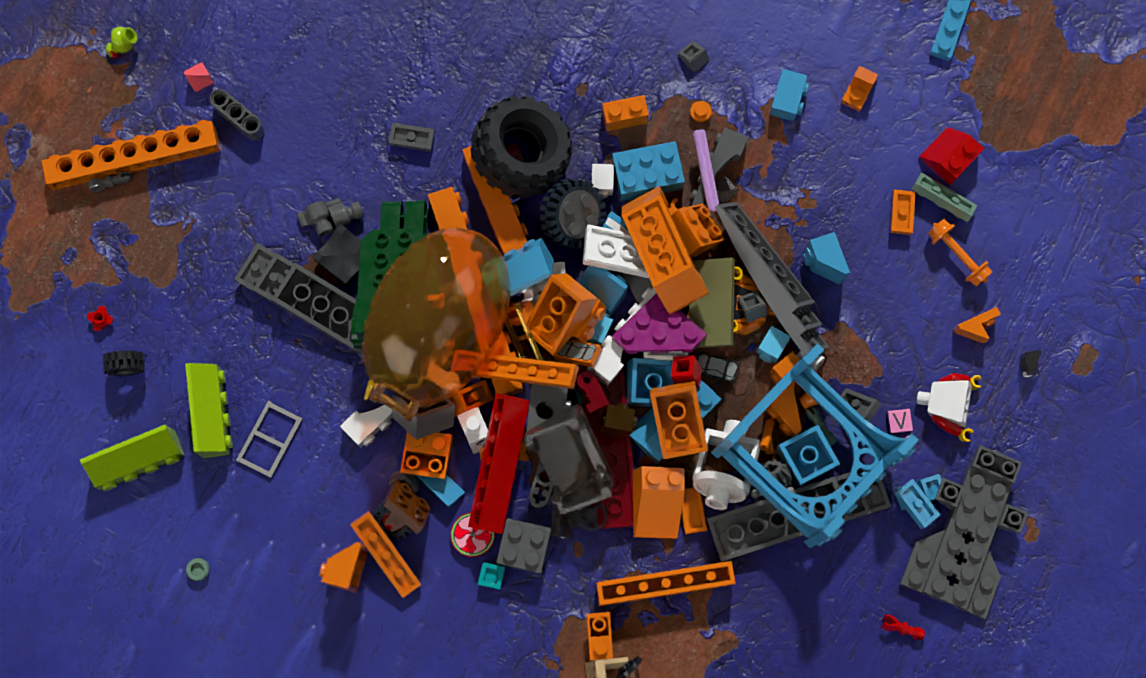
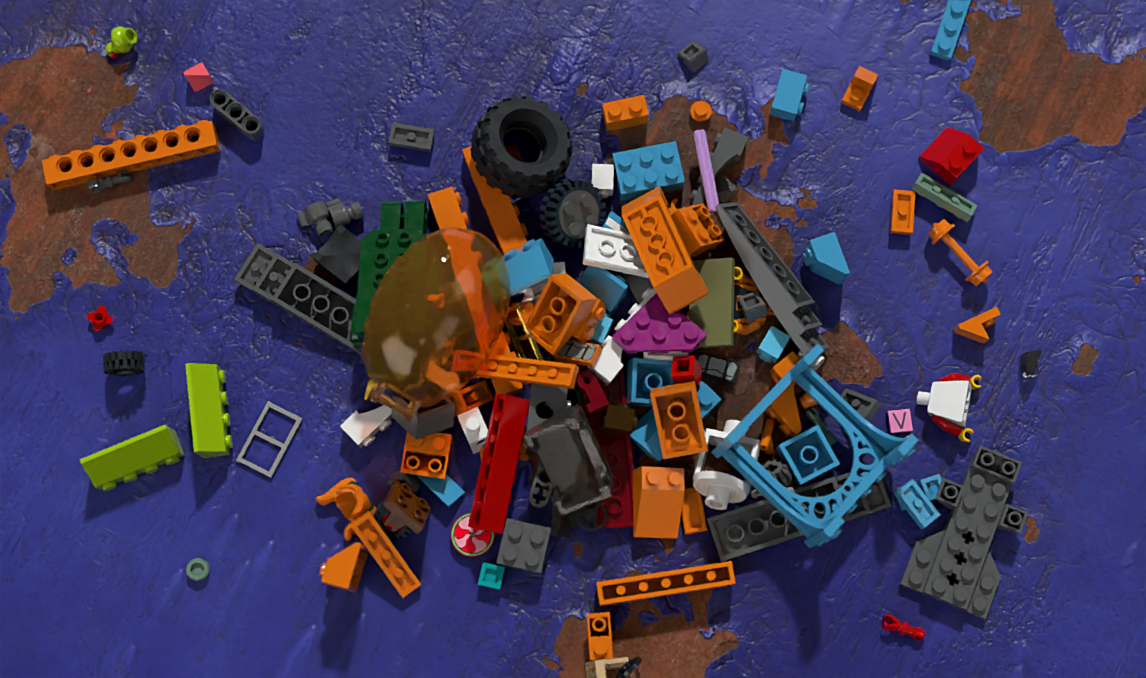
(349, 500): none -> orange hair

